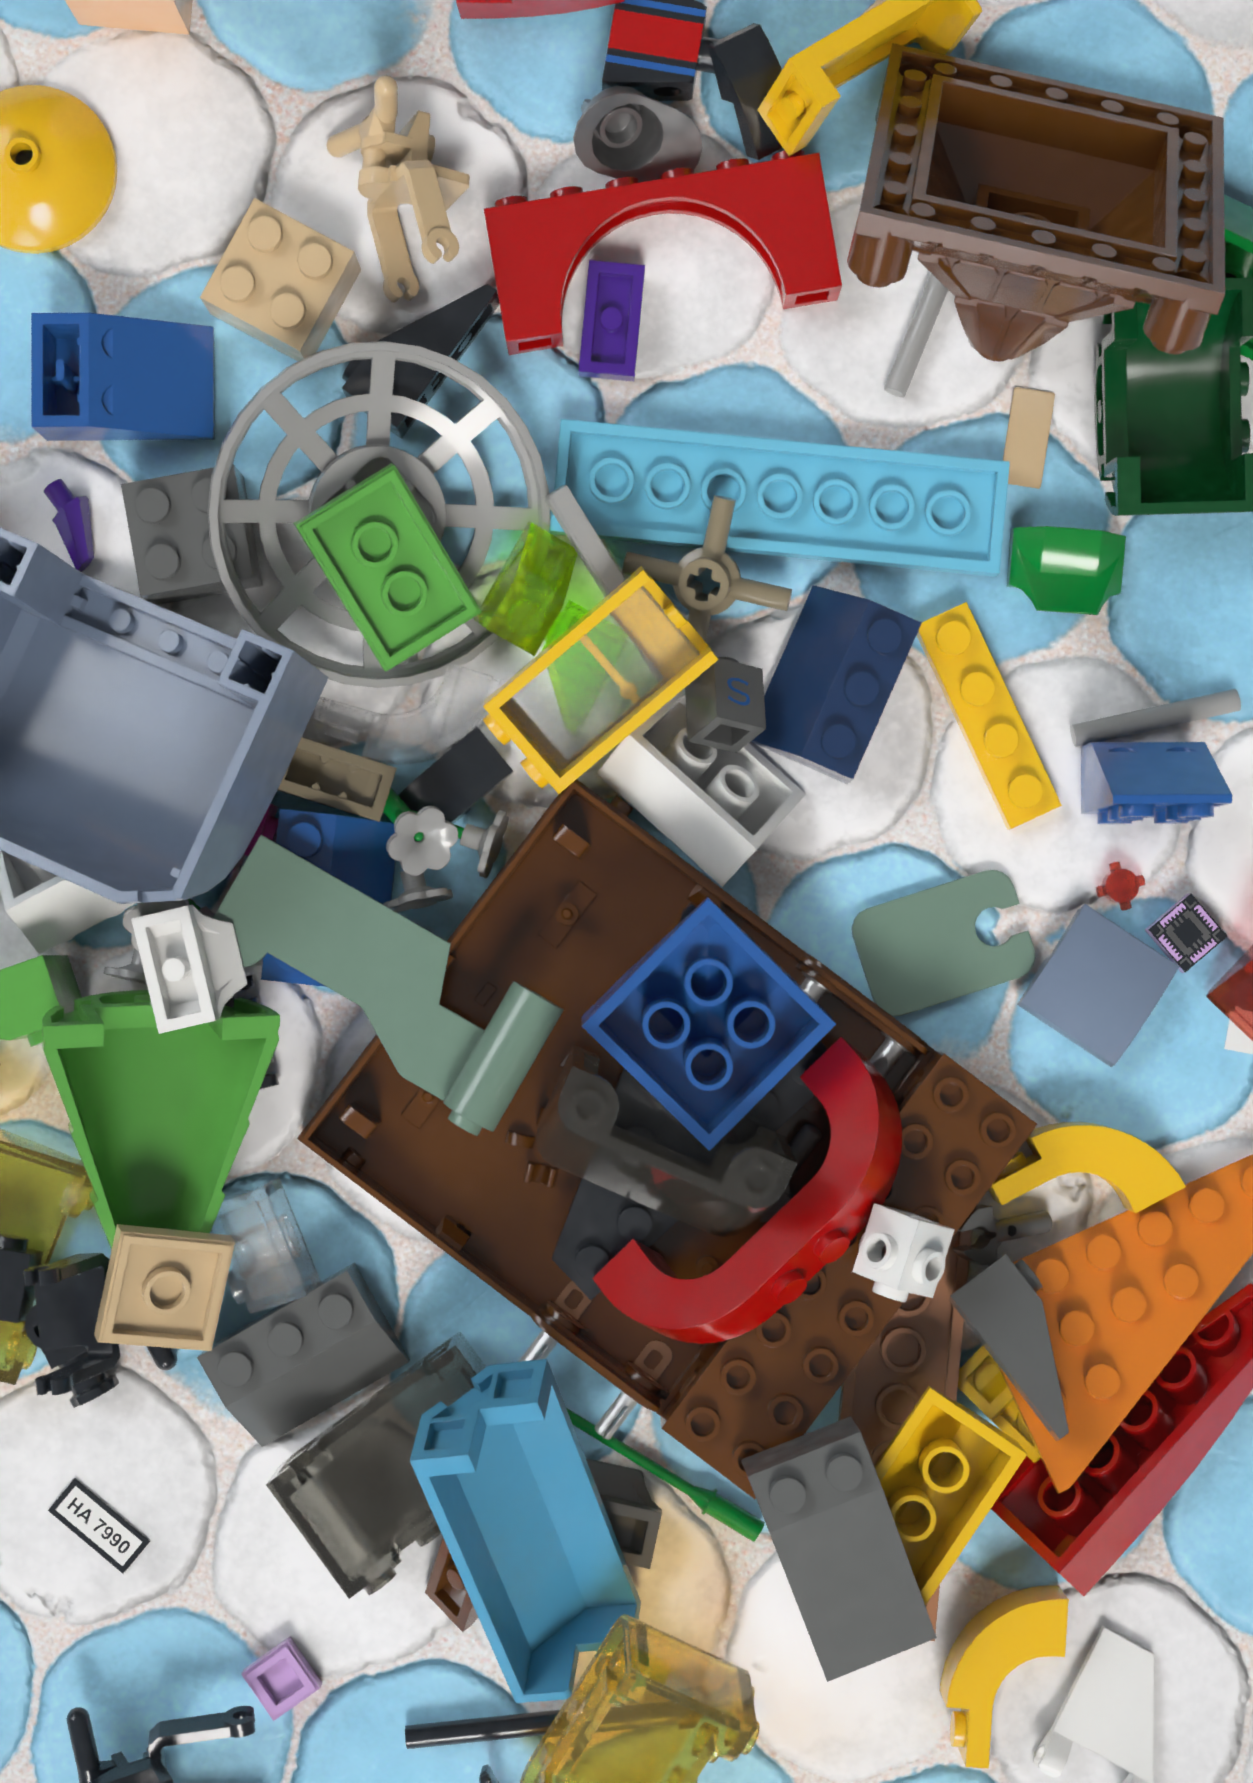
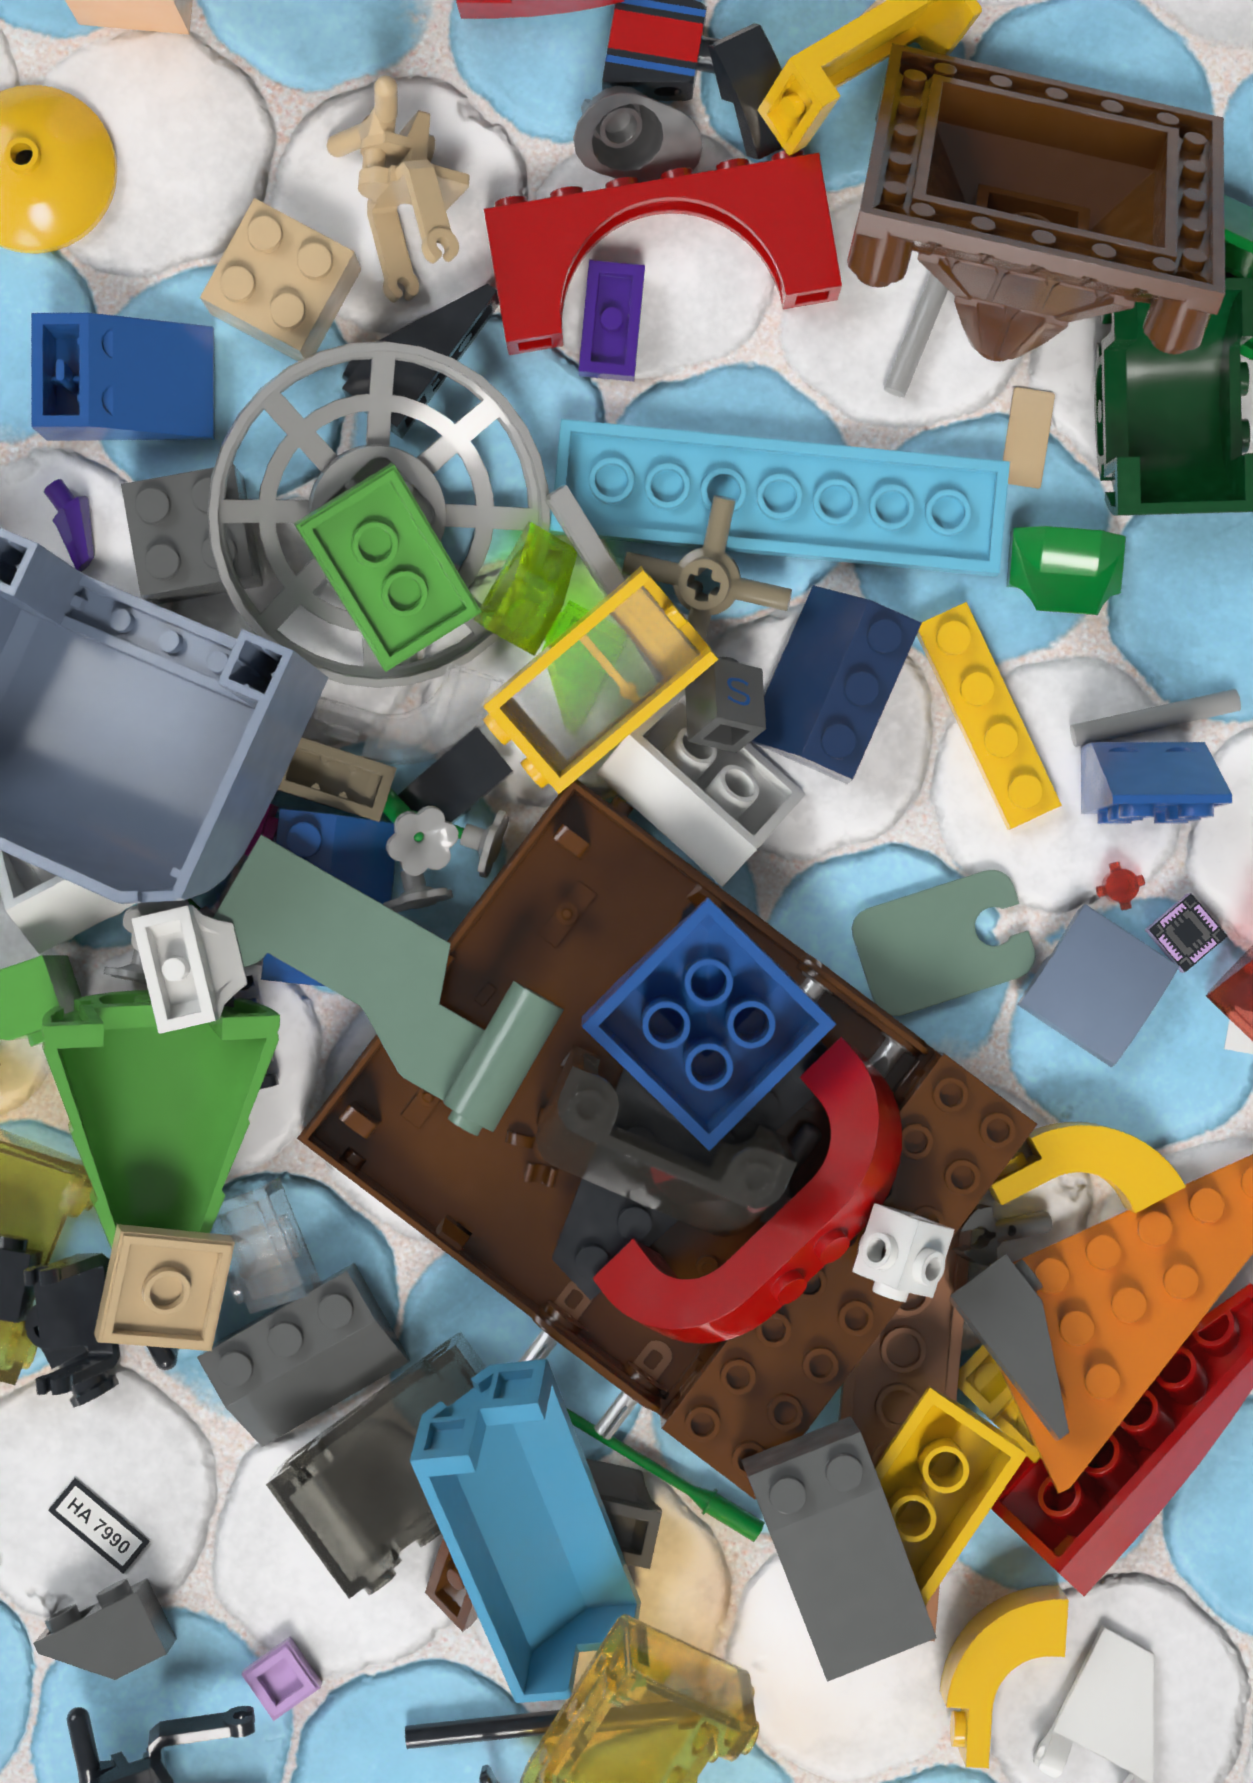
(112, 1635): none -> dark grey slope

